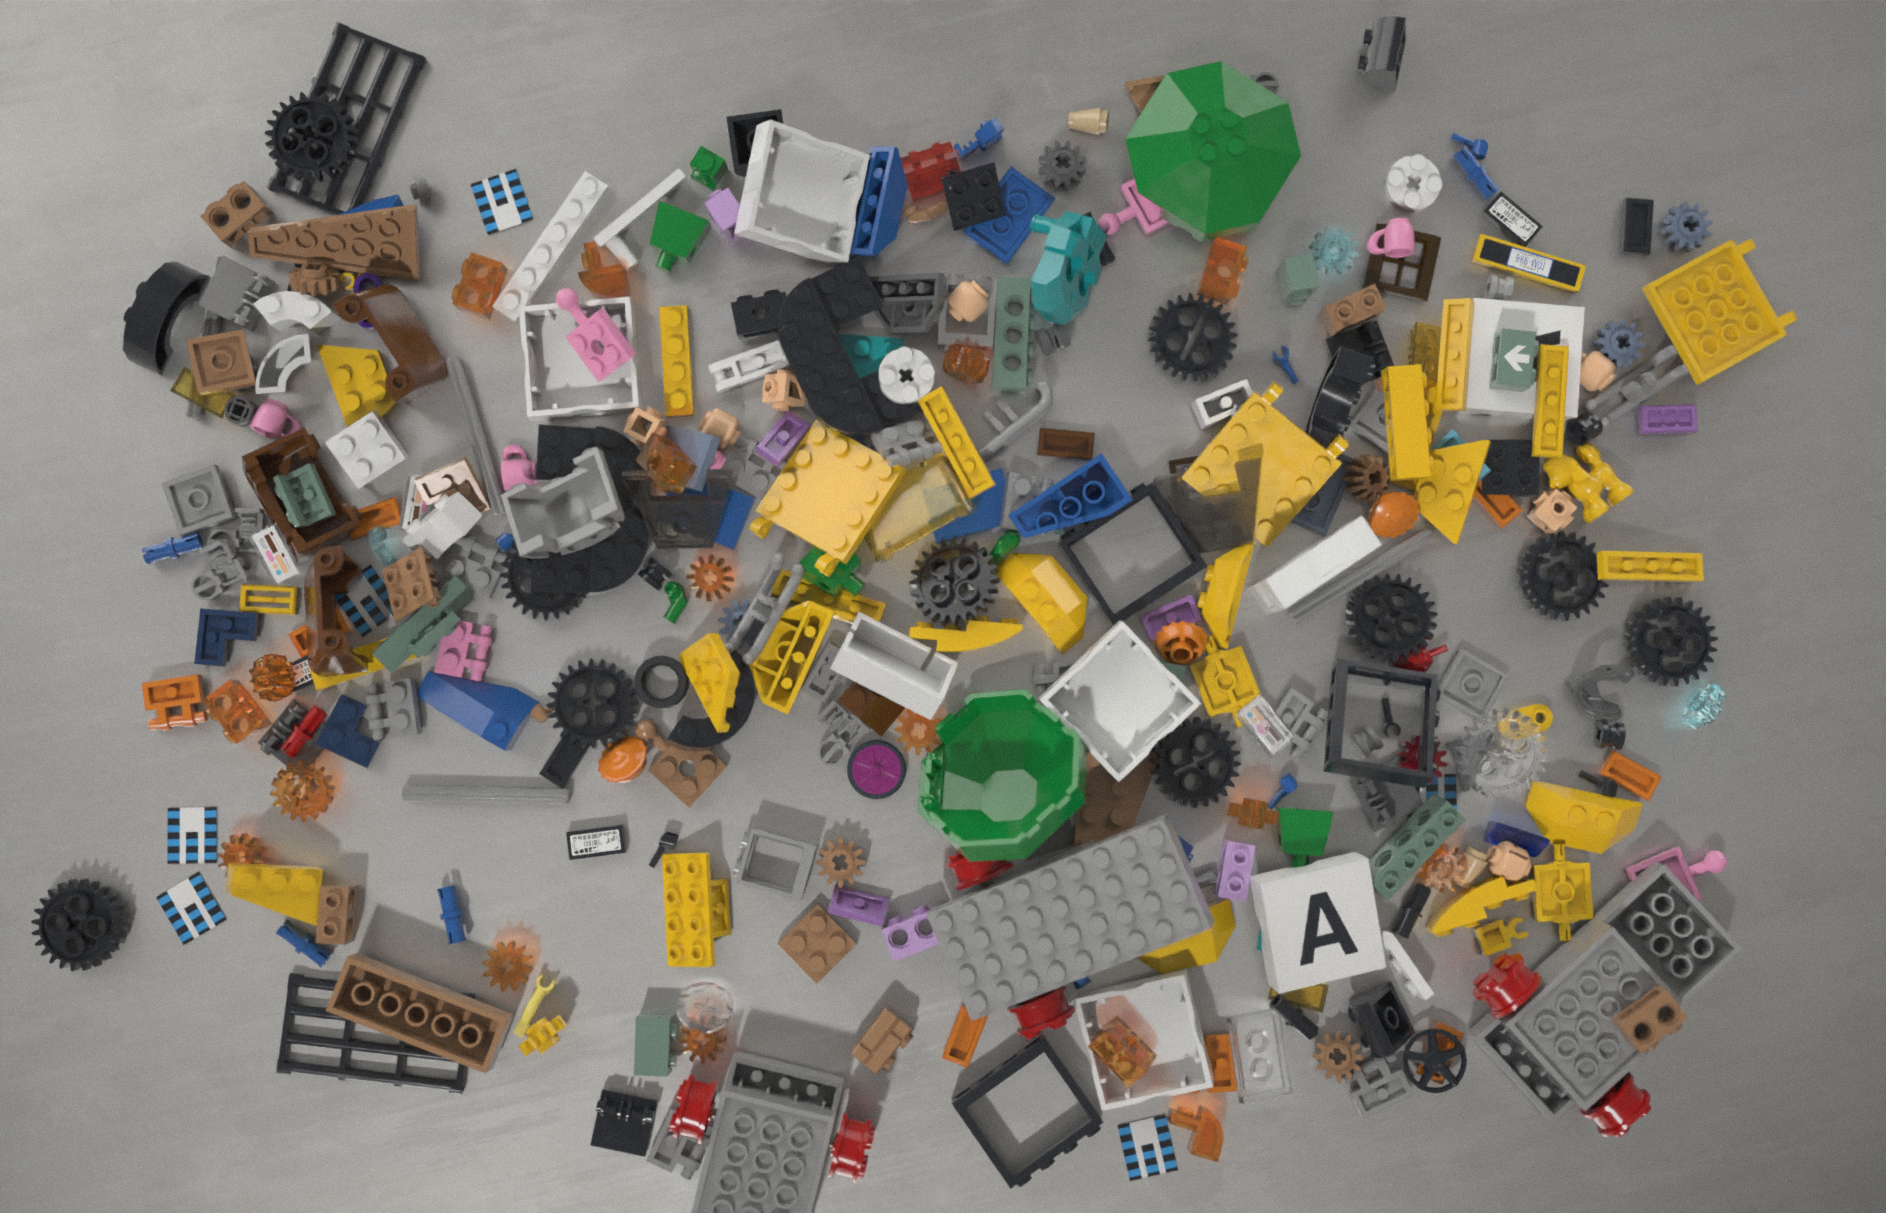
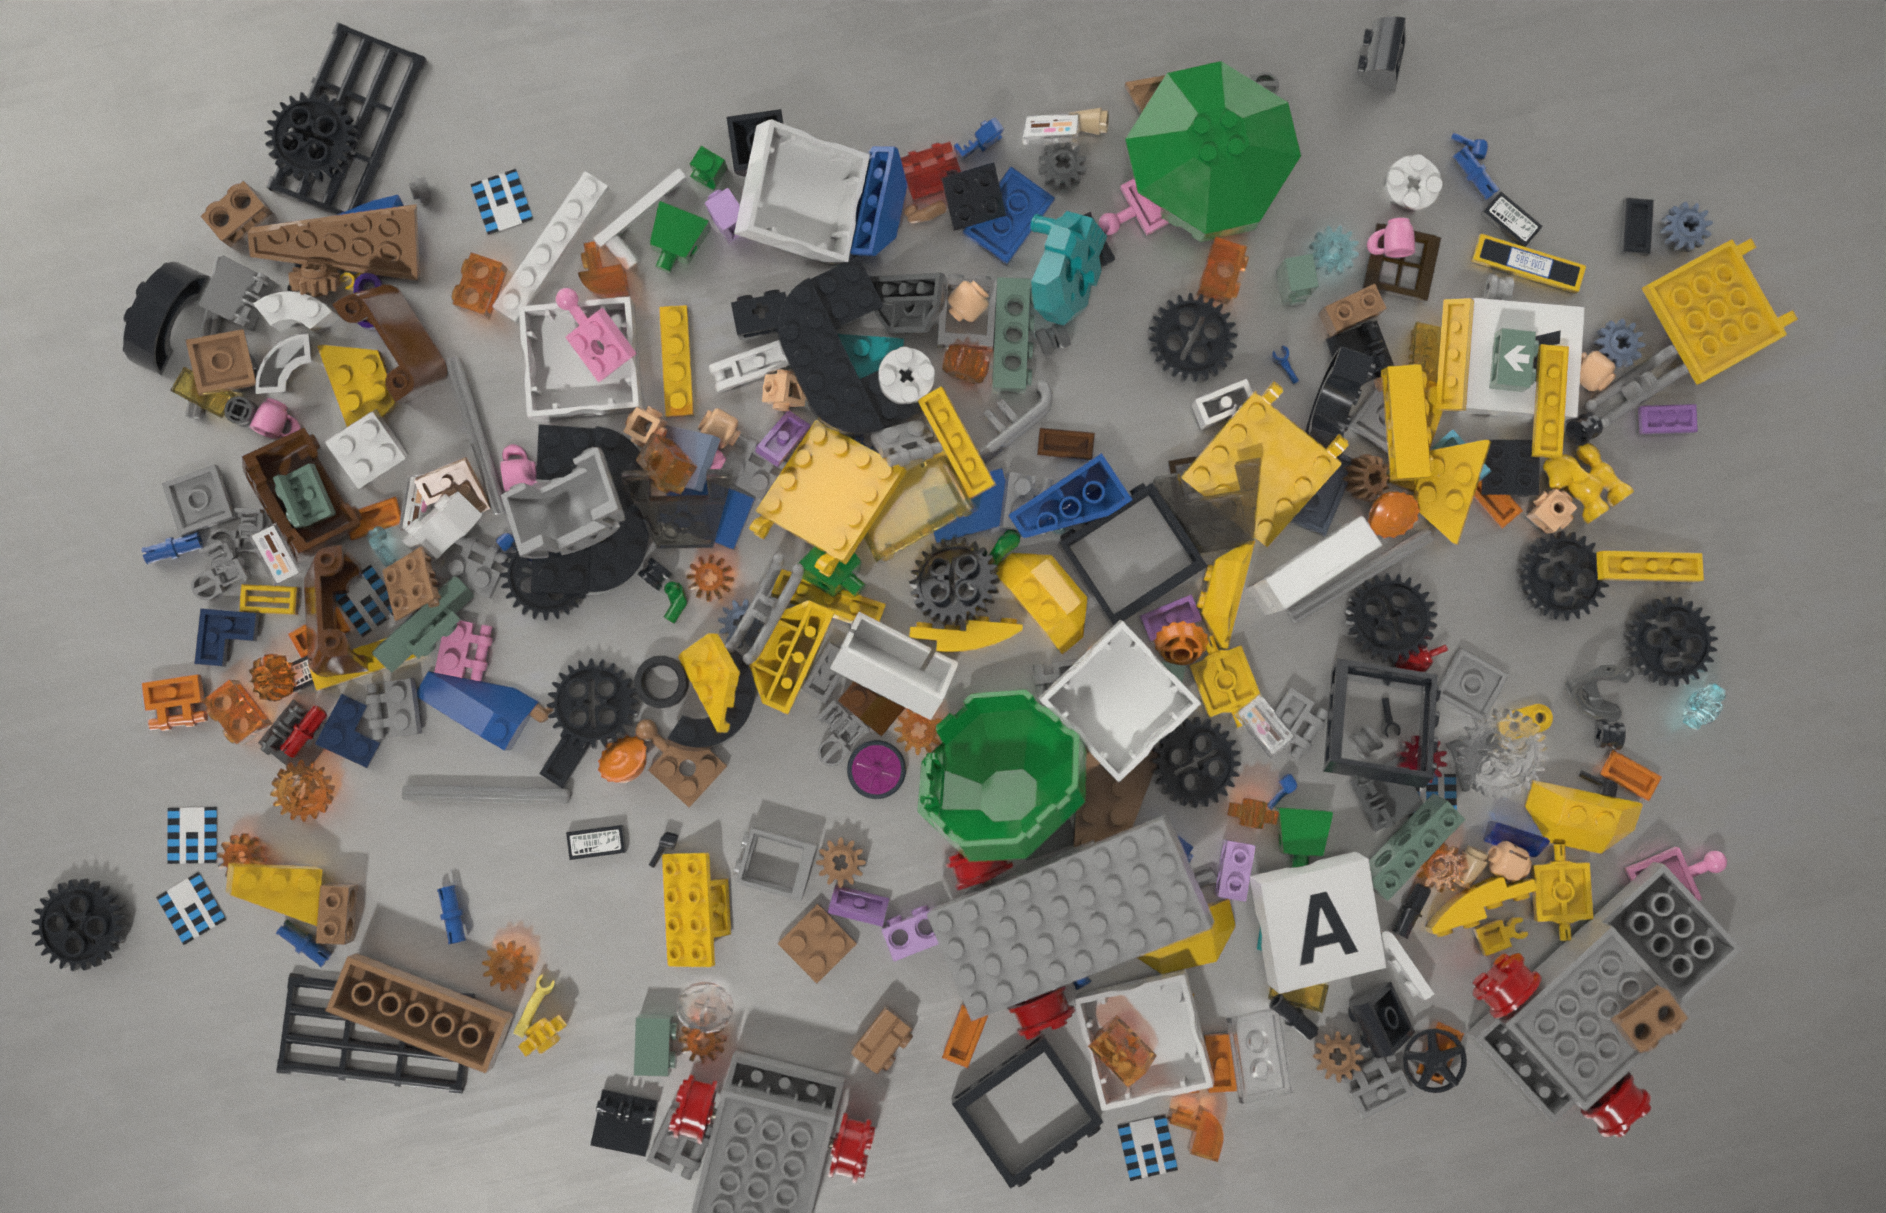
(1052, 128): none -> slope

